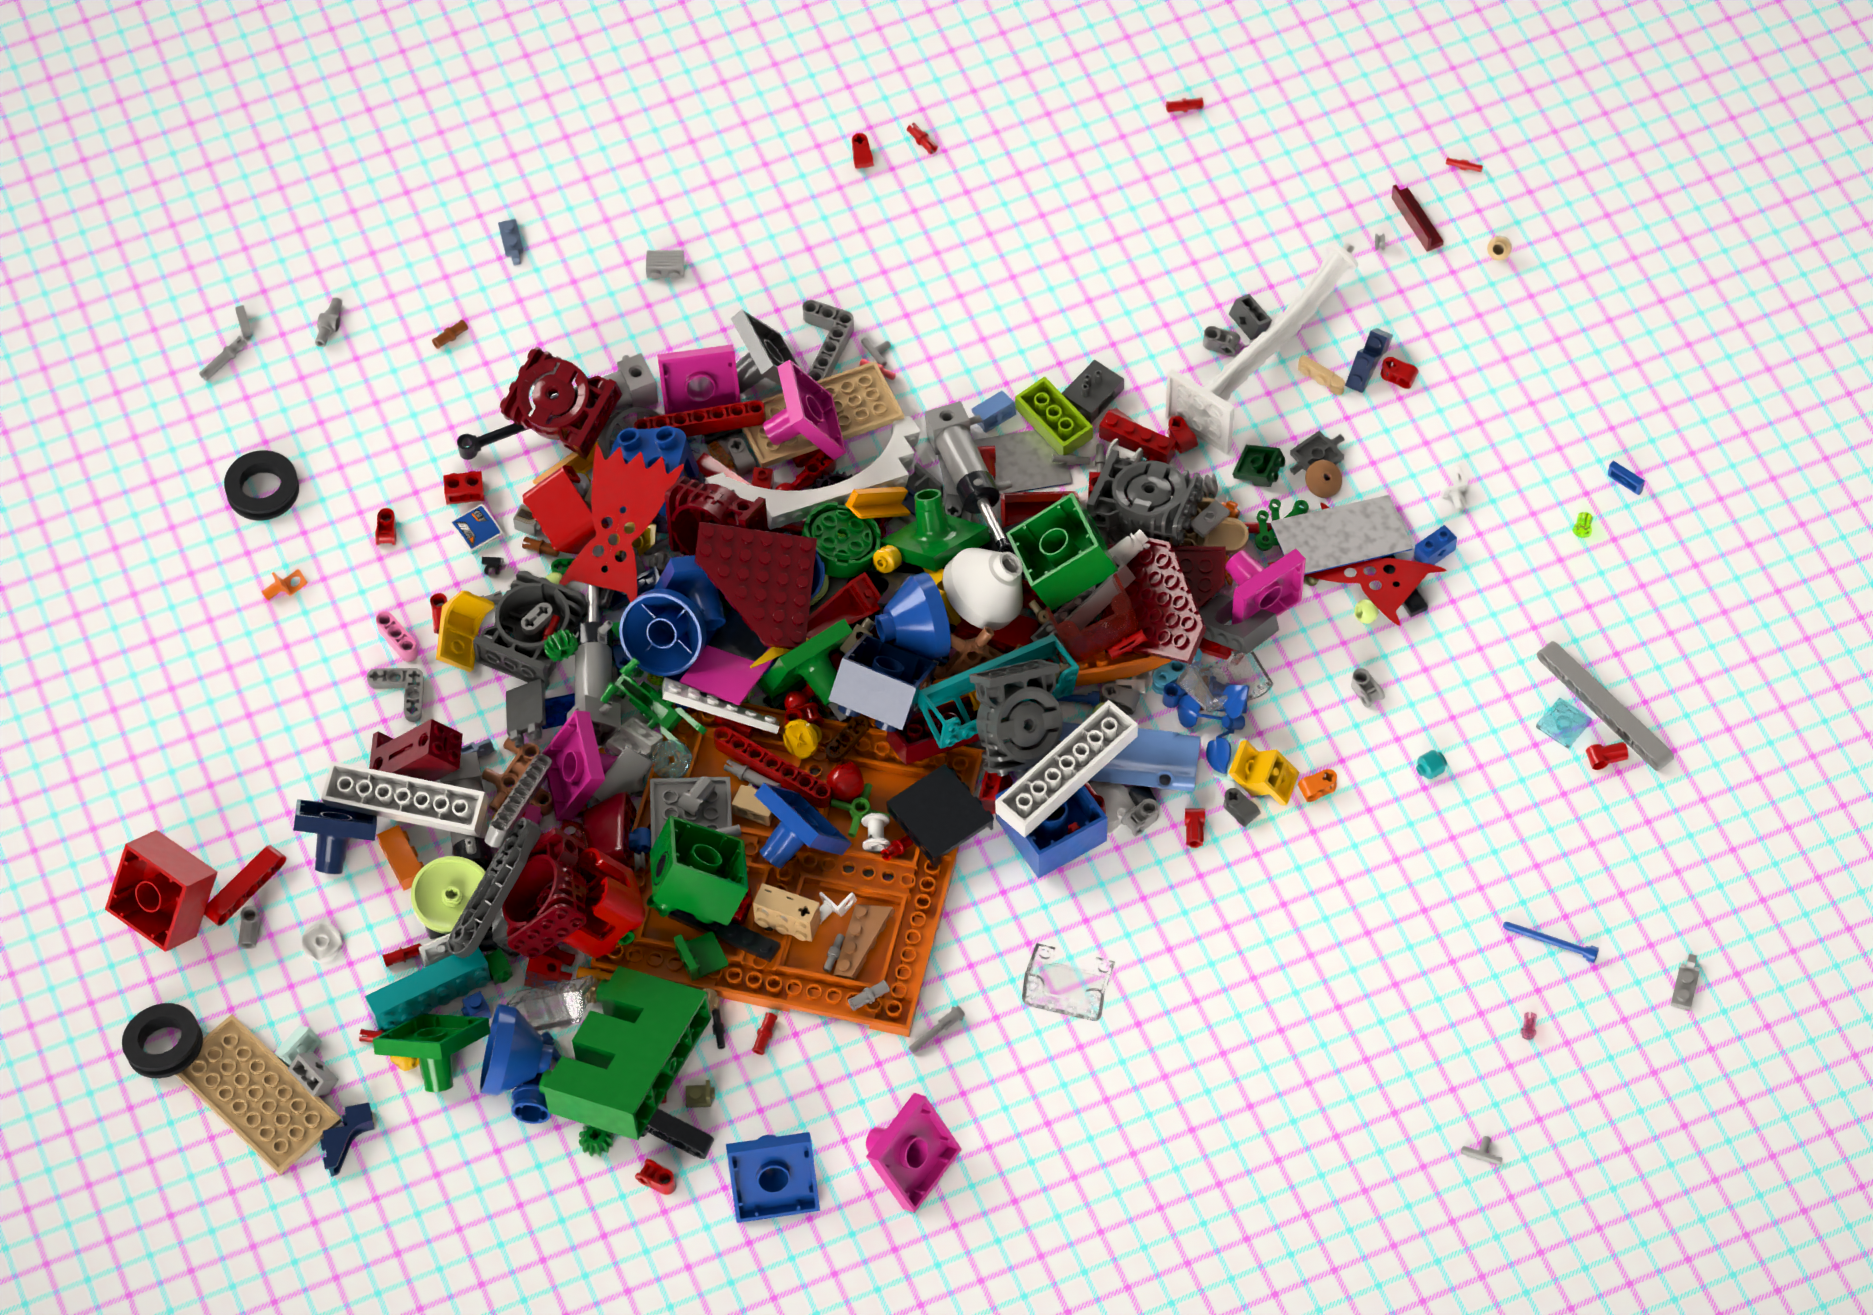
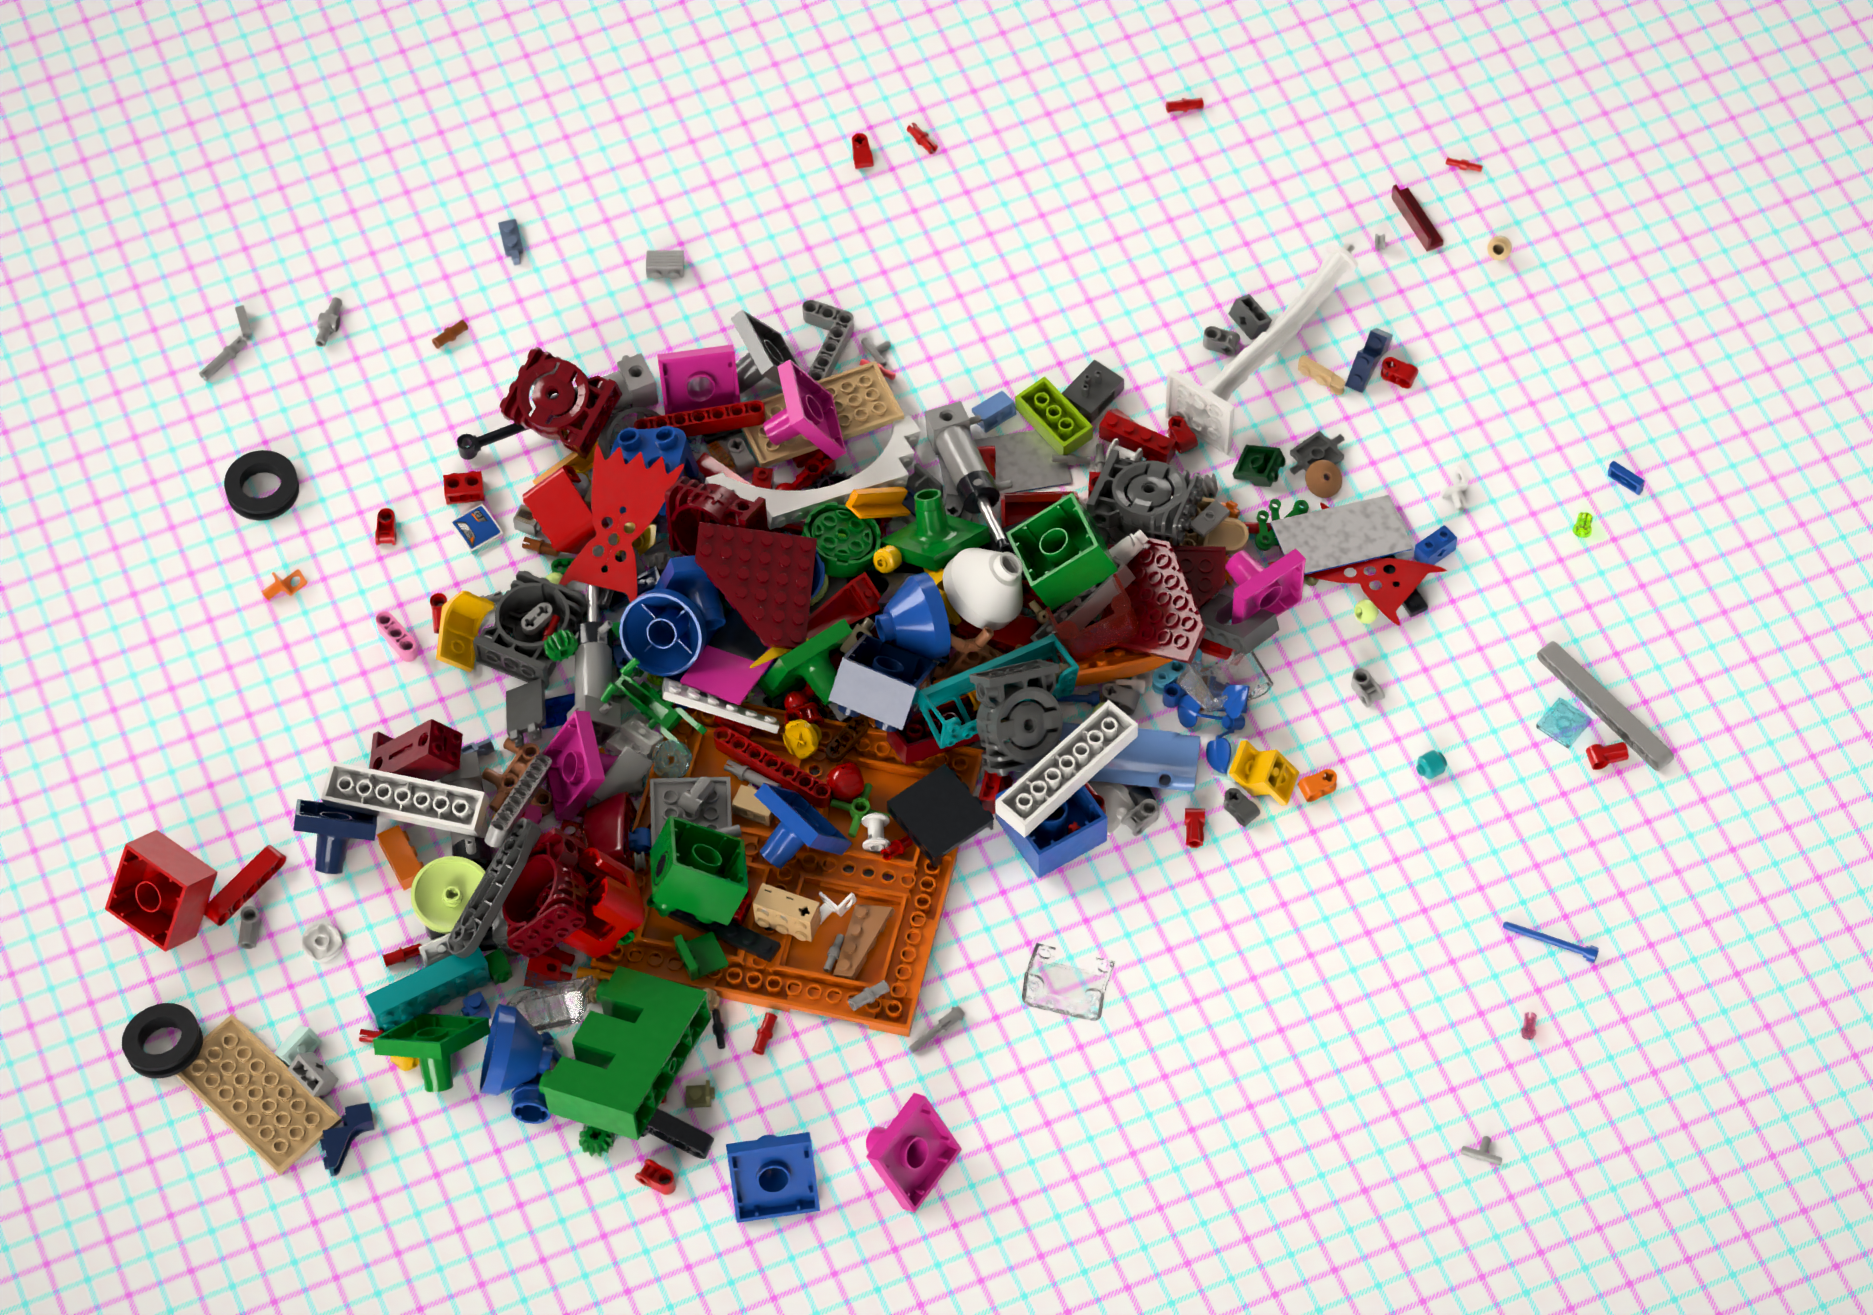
(406, 682): light grey beam -> none
(492, 562): black tile -> none
(1115, 650): red pin -> none
(1685, 984): light grey hinge -> none

